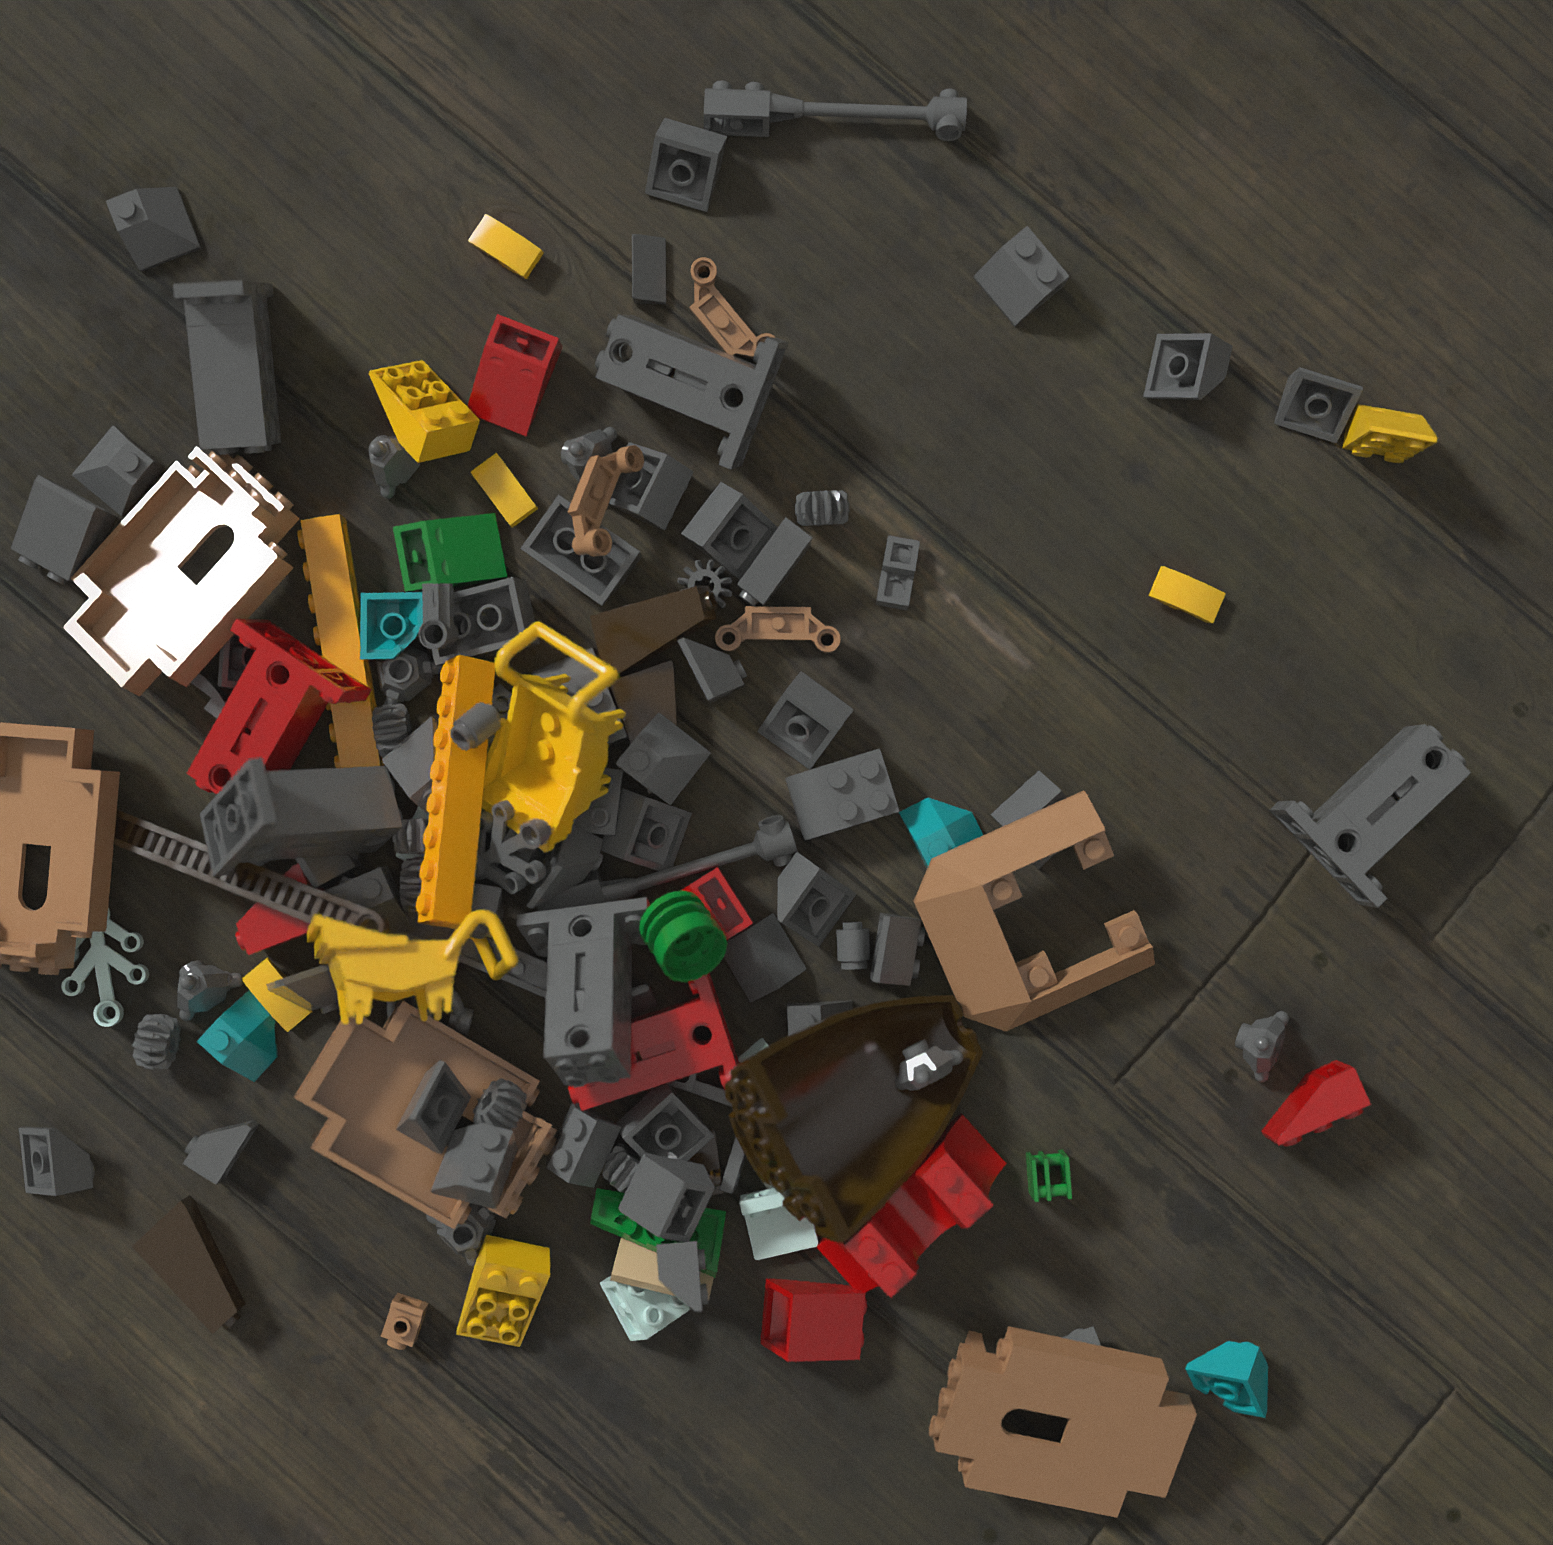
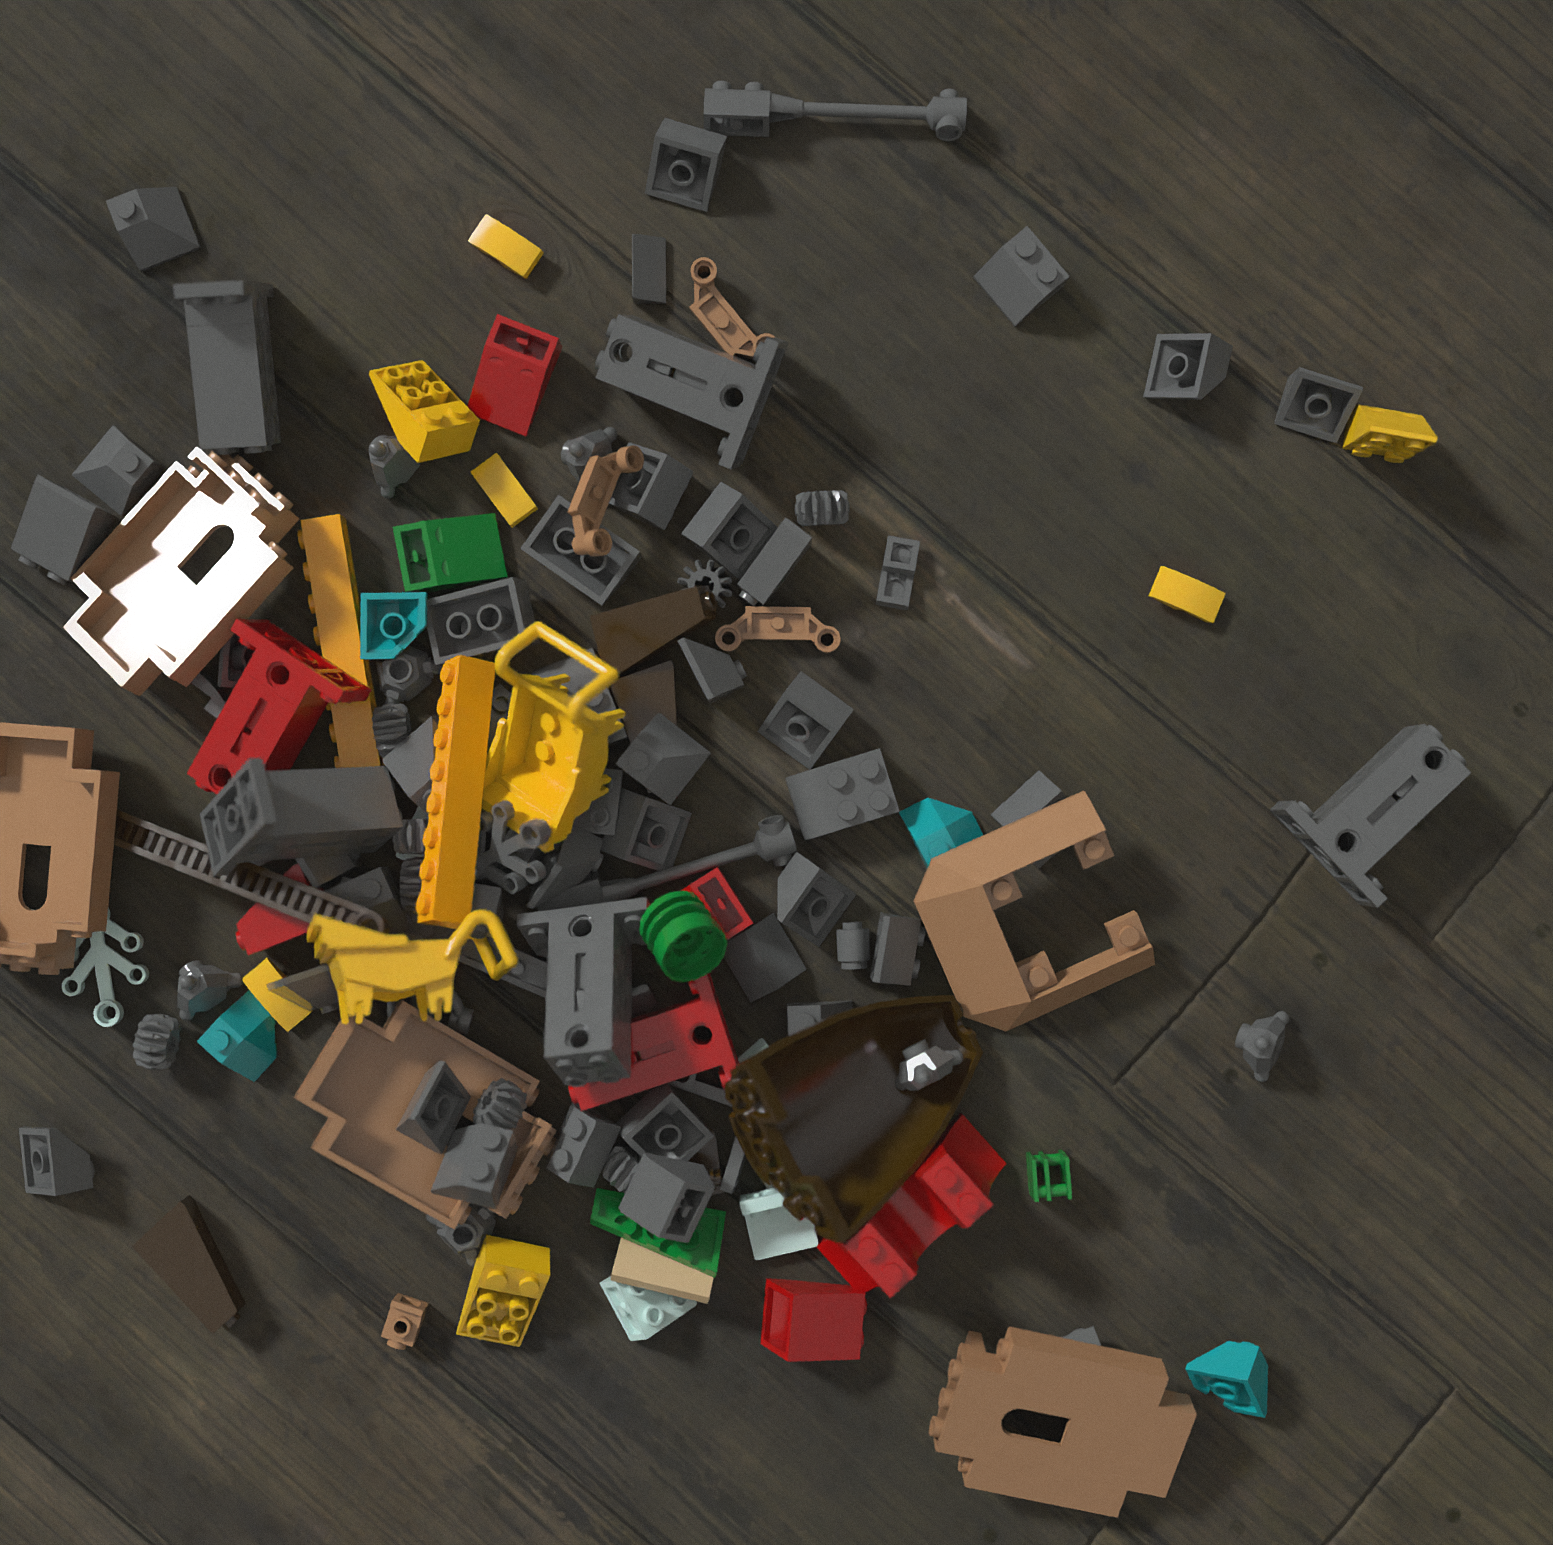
(218, 1150): dark grey slope -> none
(438, 611): dark grey piece -> none
(475, 726): dark grey brick -> none
(679, 1272): dark grey slope -> none
(1316, 1102): red slope -> none

